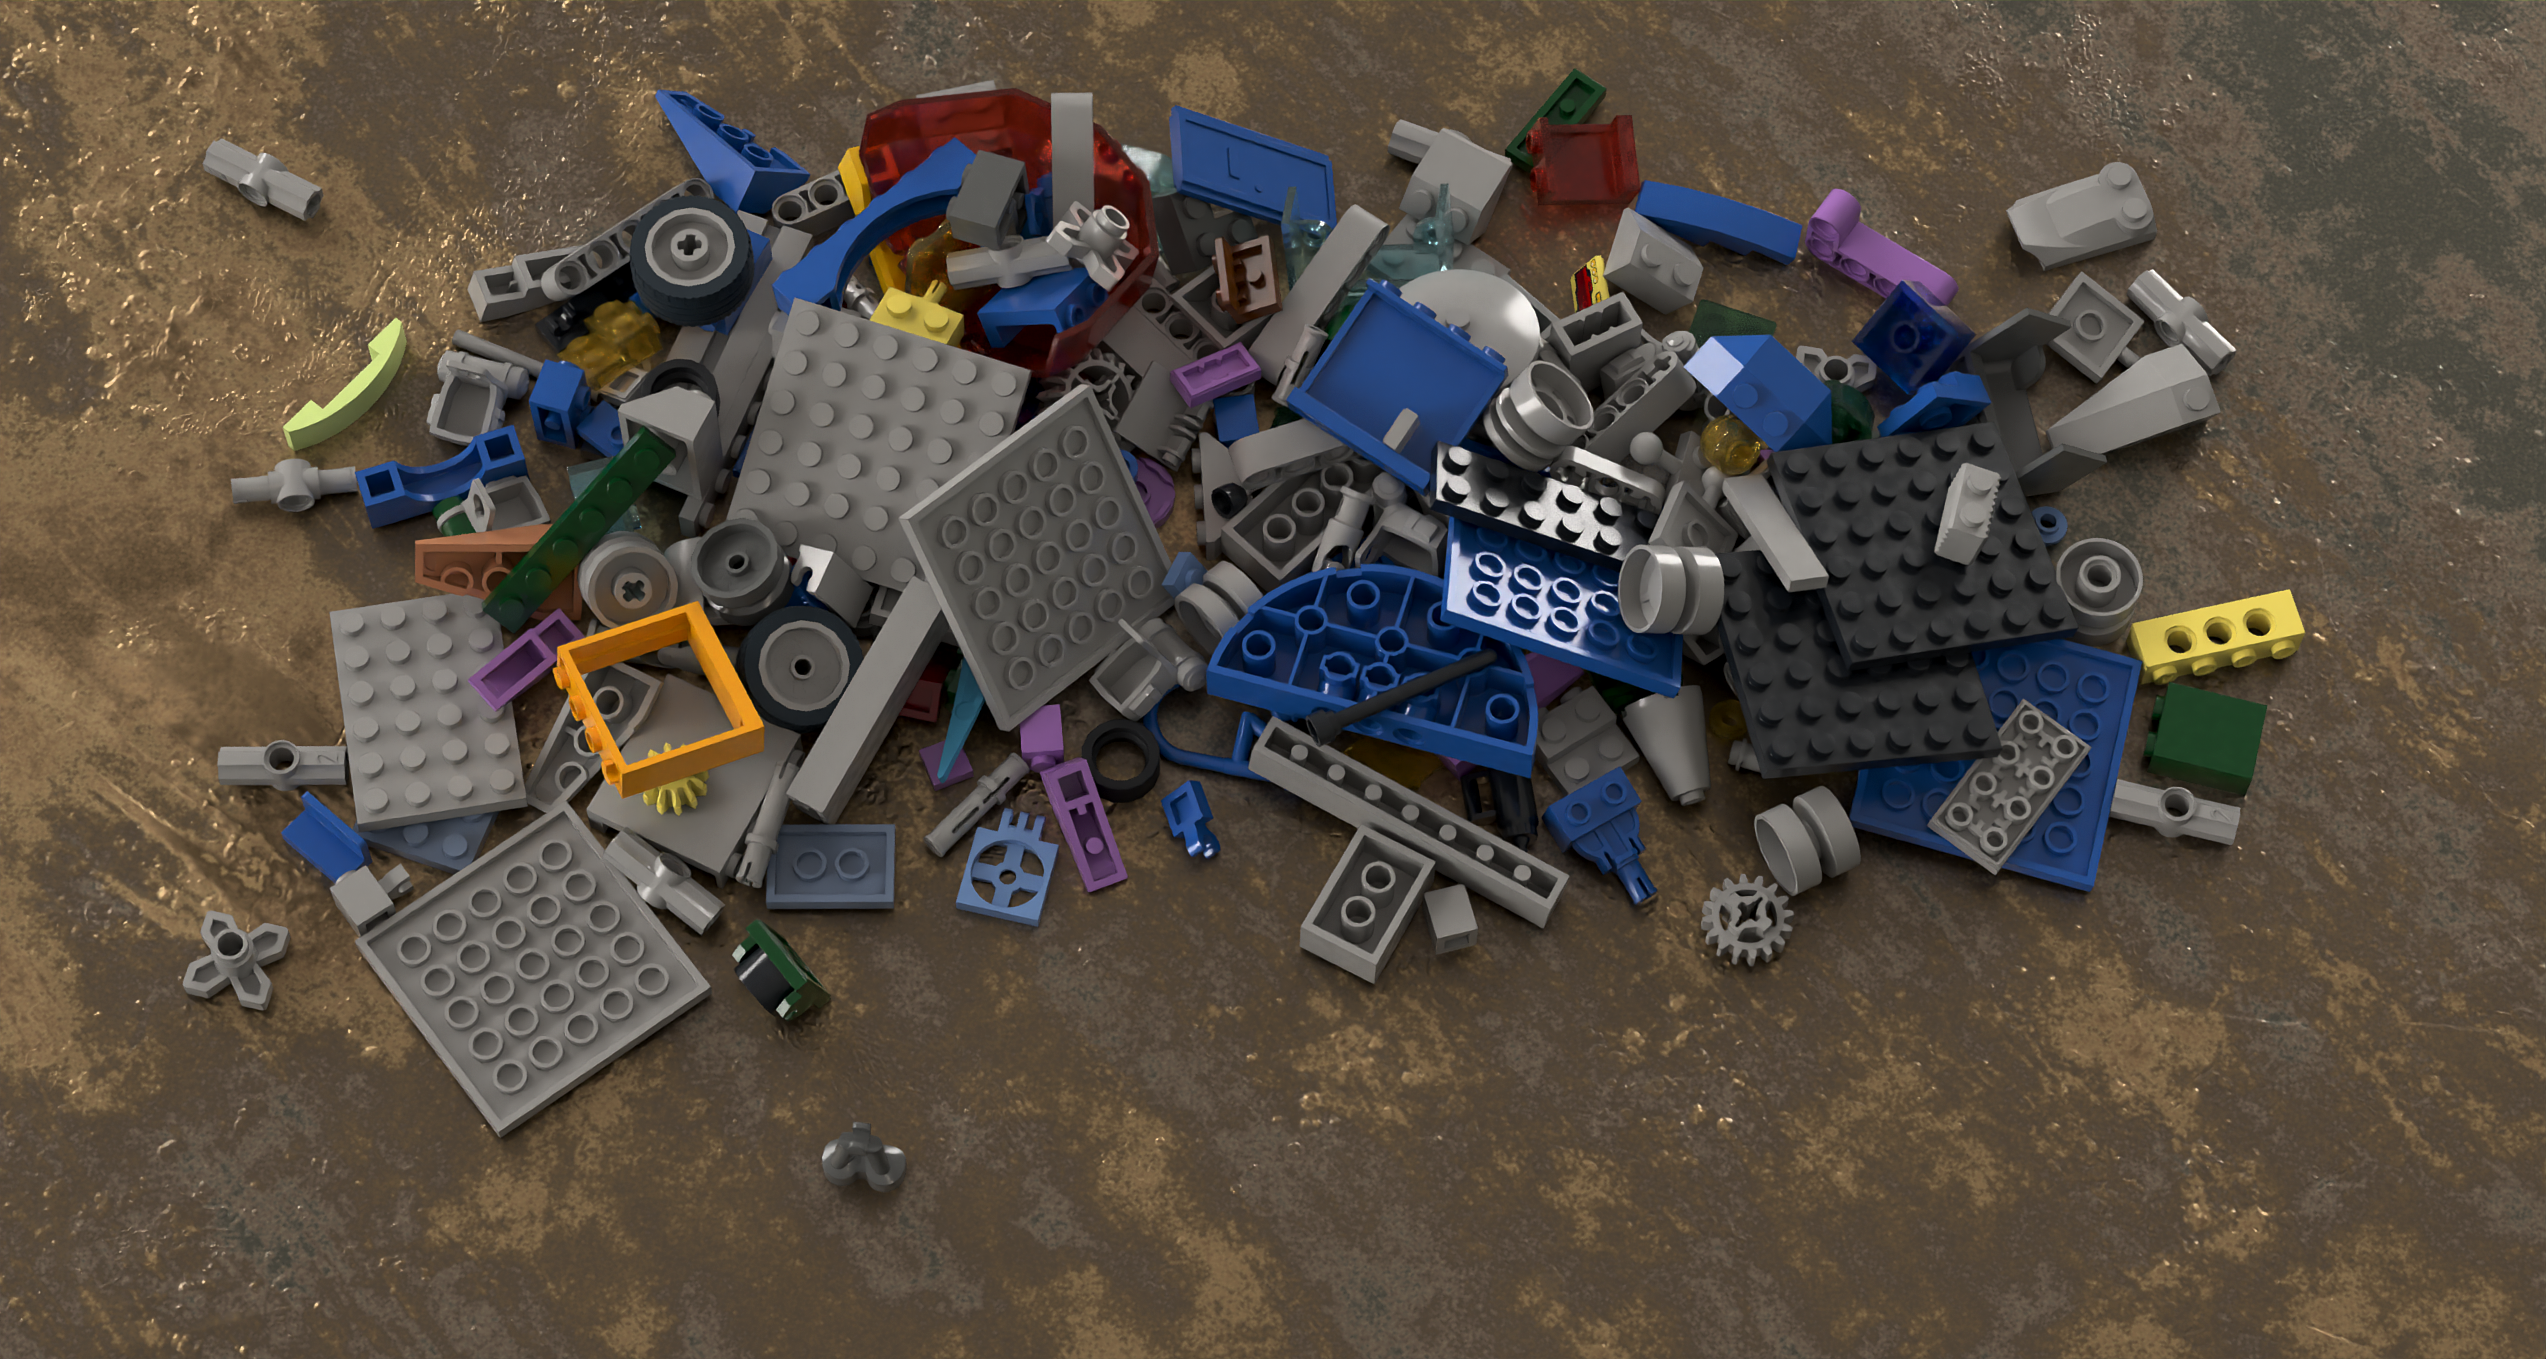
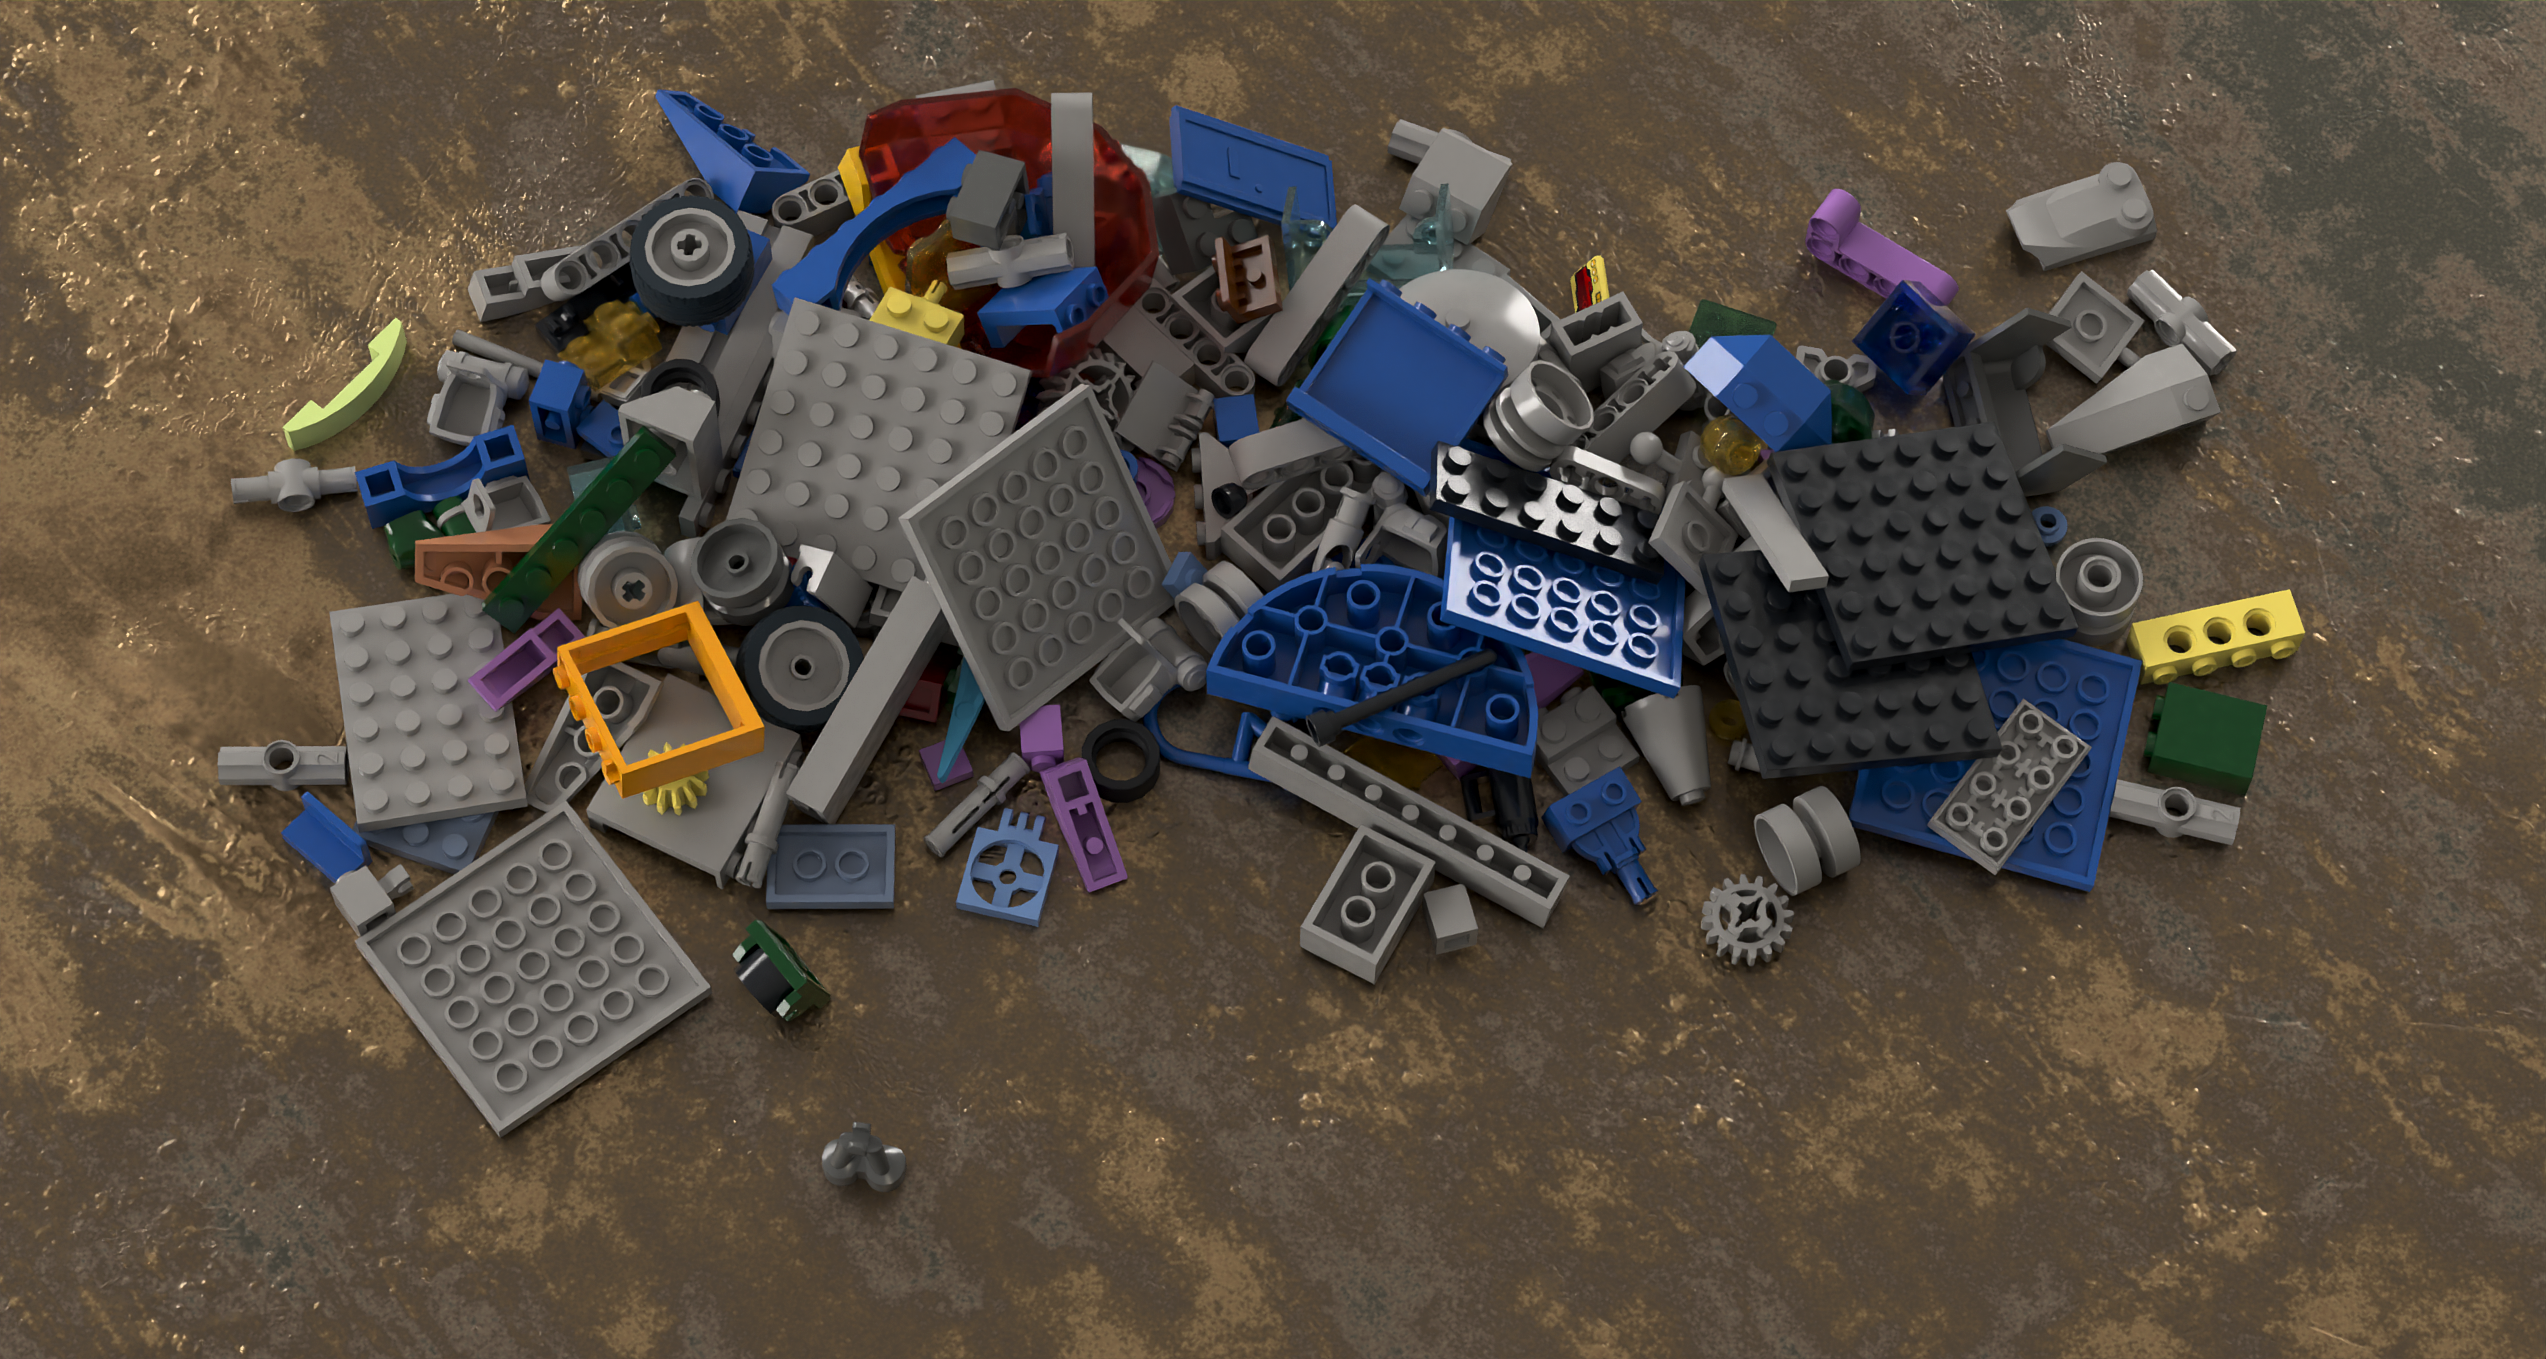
(236, 960): light grey plant -> none
(263, 179): light grey piece -> none
(402, 536): none -> dark green piece
(663, 880): light grey piece -> none
(1095, 241): light grey plant -> none
(1187, 815): blue plate -> none
(1215, 375): medium lavender plate -> none
(1311, 341): light grey pin -> none
(1401, 430): light grey tile -> none
(1567, 105): dark green plate -> none
(1584, 162): clear red panel -> none
(1653, 264): light grey slope -> none
(1671, 589): light grey wheel -> none
(1714, 218): blue slope -> none
(1938, 406): blue plate -> none
(1967, 514): light grey brick -> none

